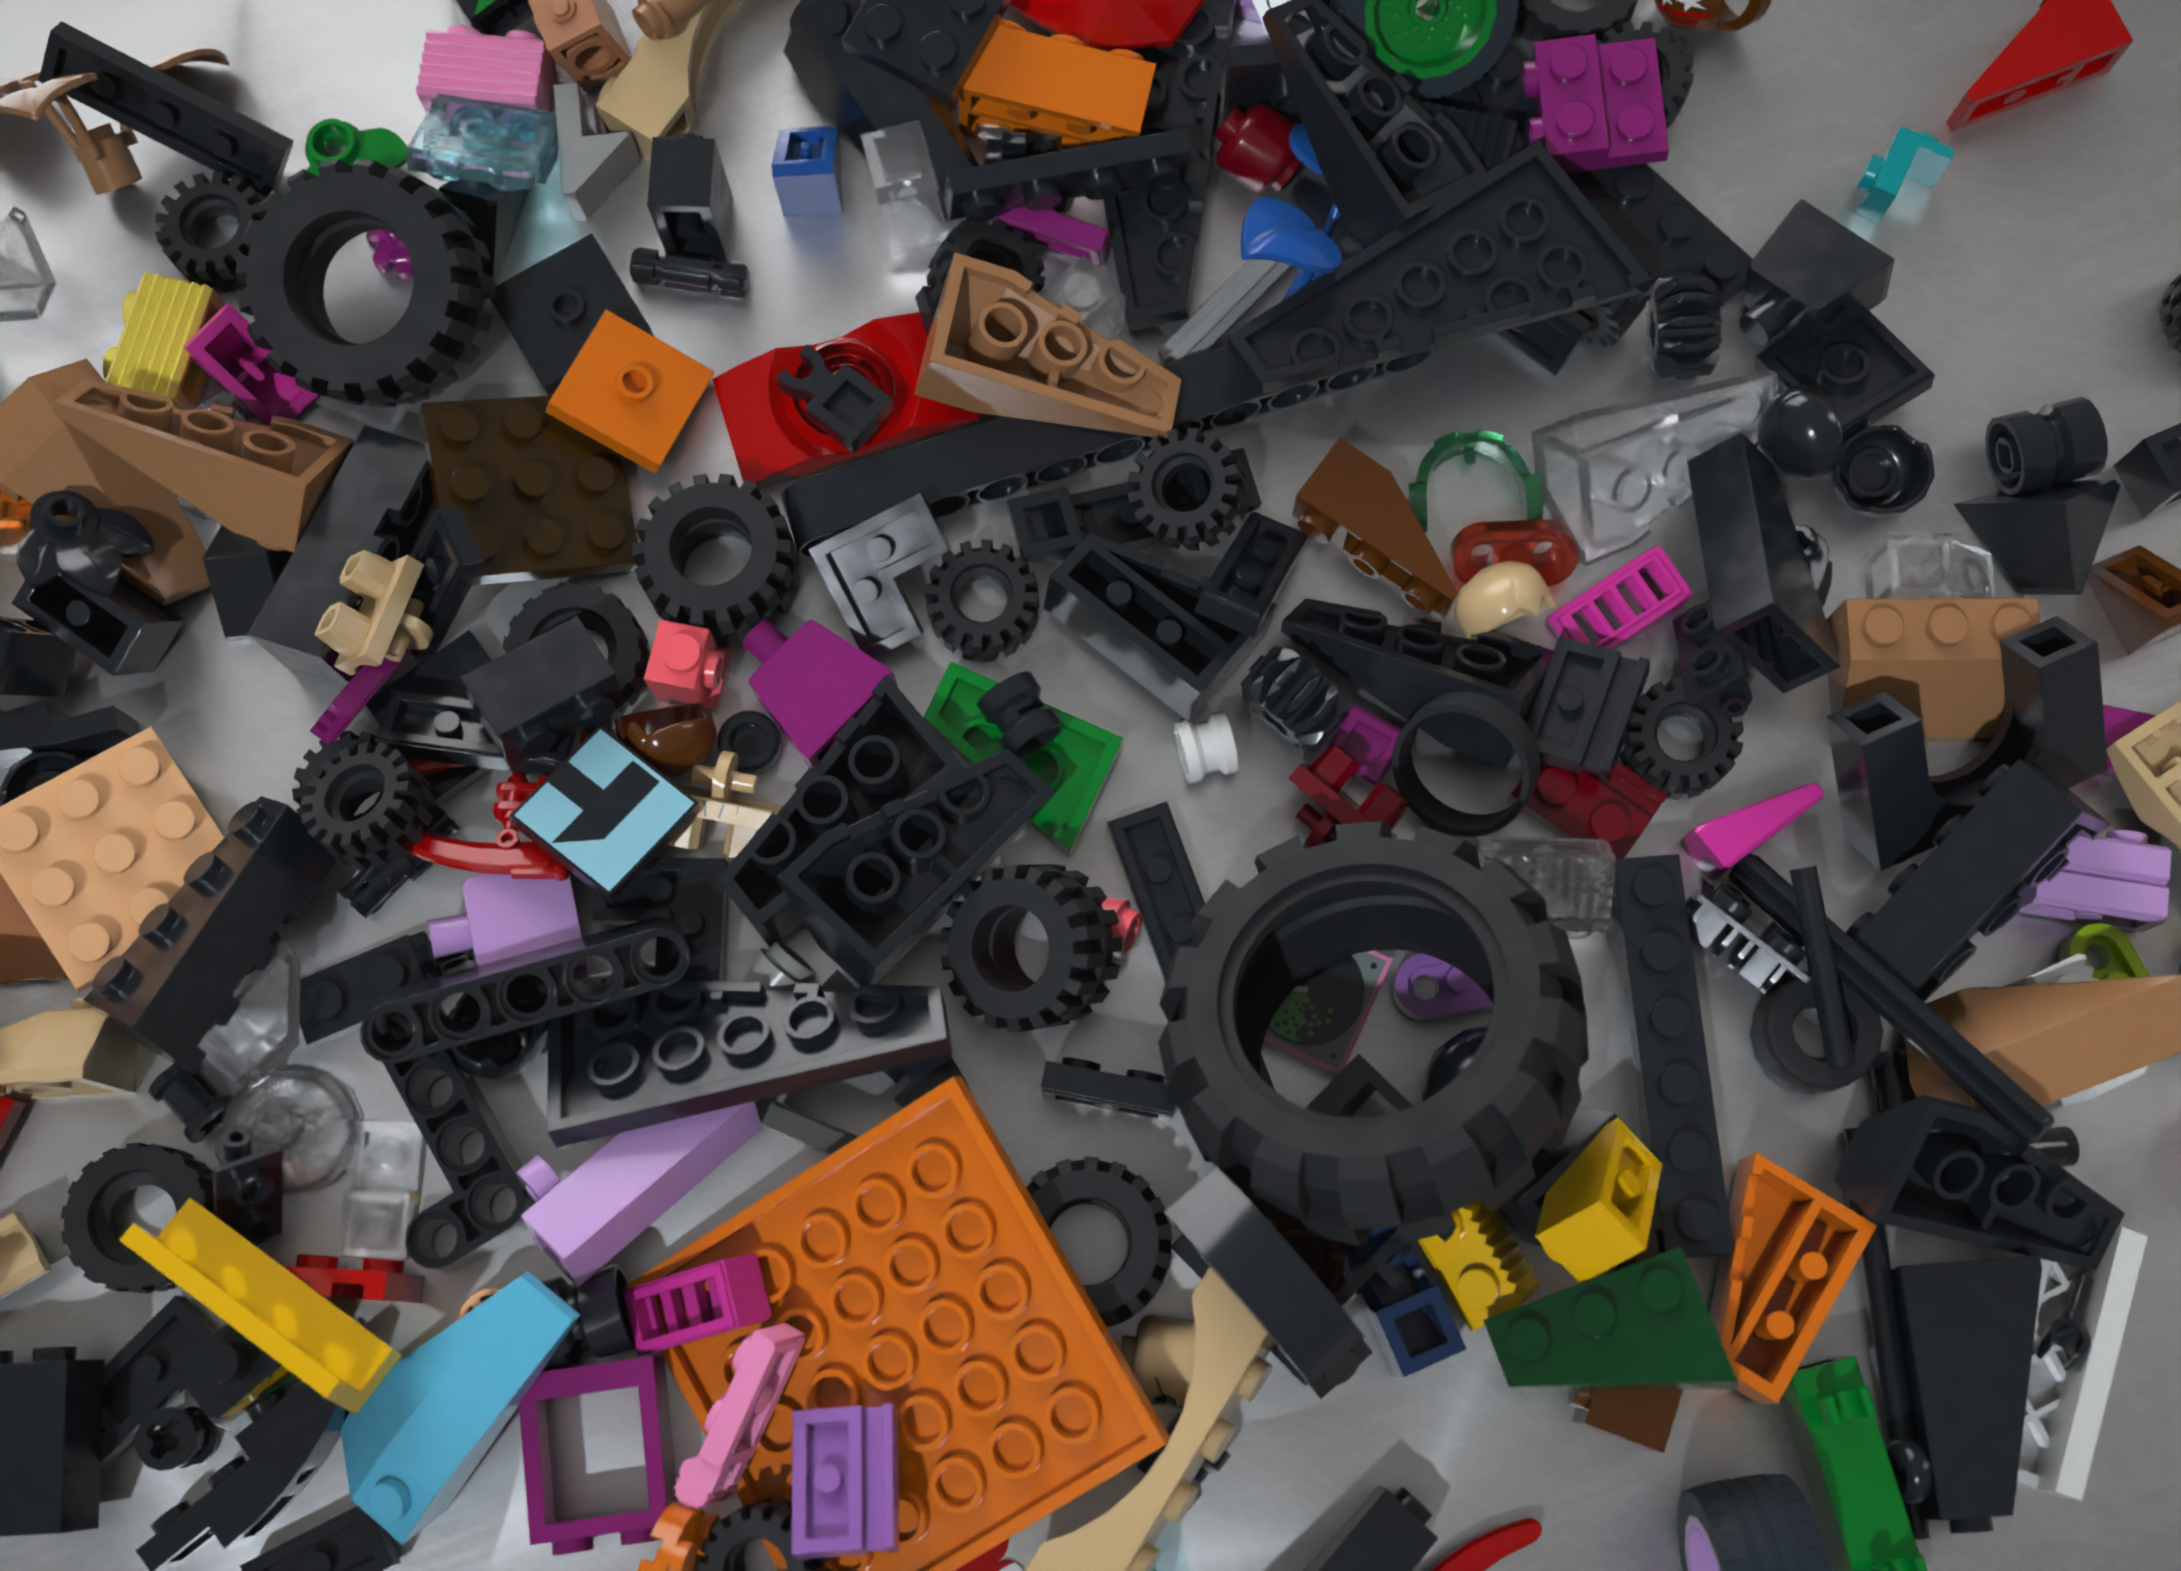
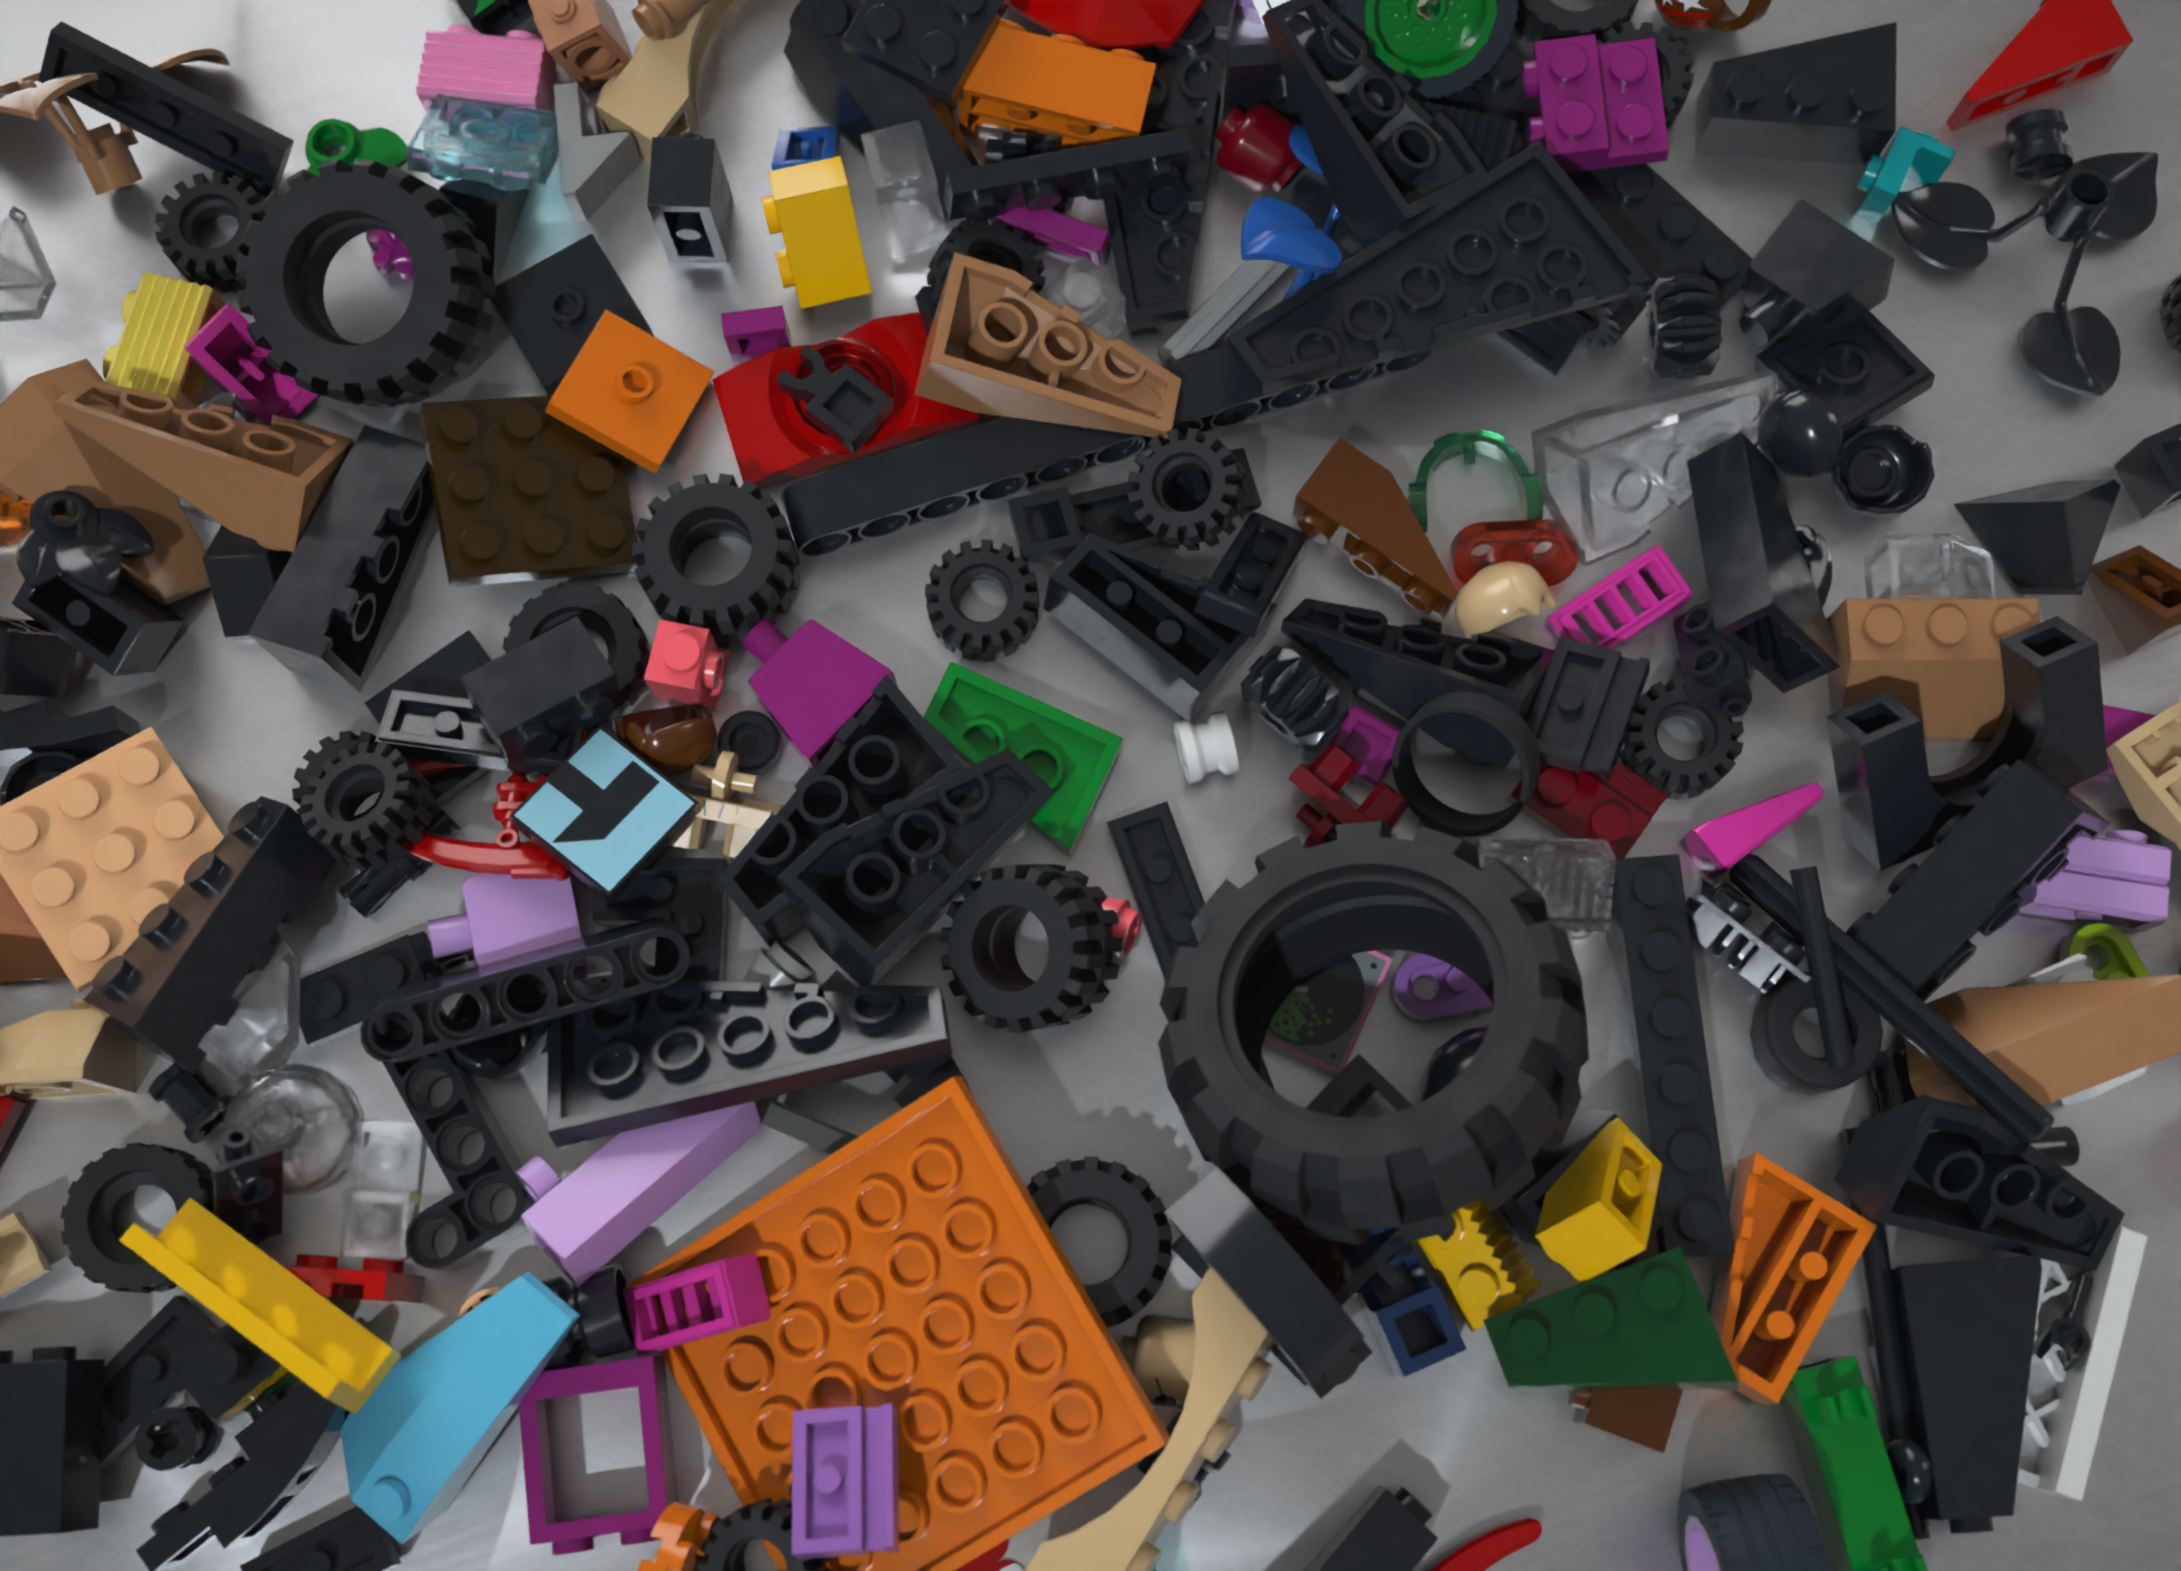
(353, 699): magenta tile -> none
(387, 616): tan hips -> none
(448, 572): black tile -> none
(689, 272): black axle -> none
(740, 1416): bright pink hinge -> none
(755, 331): none -> magenta tile
(819, 232): none -> yellow brick
(864, 568): plate -> none
(1020, 714): black wheel -> none
(1084, 1084): black plate -> none
(1804, 100): none -> black wedge
(2039, 145): none -> black wheel
(2055, 444): black wheel -> none
(2099, 194): none -> black plant

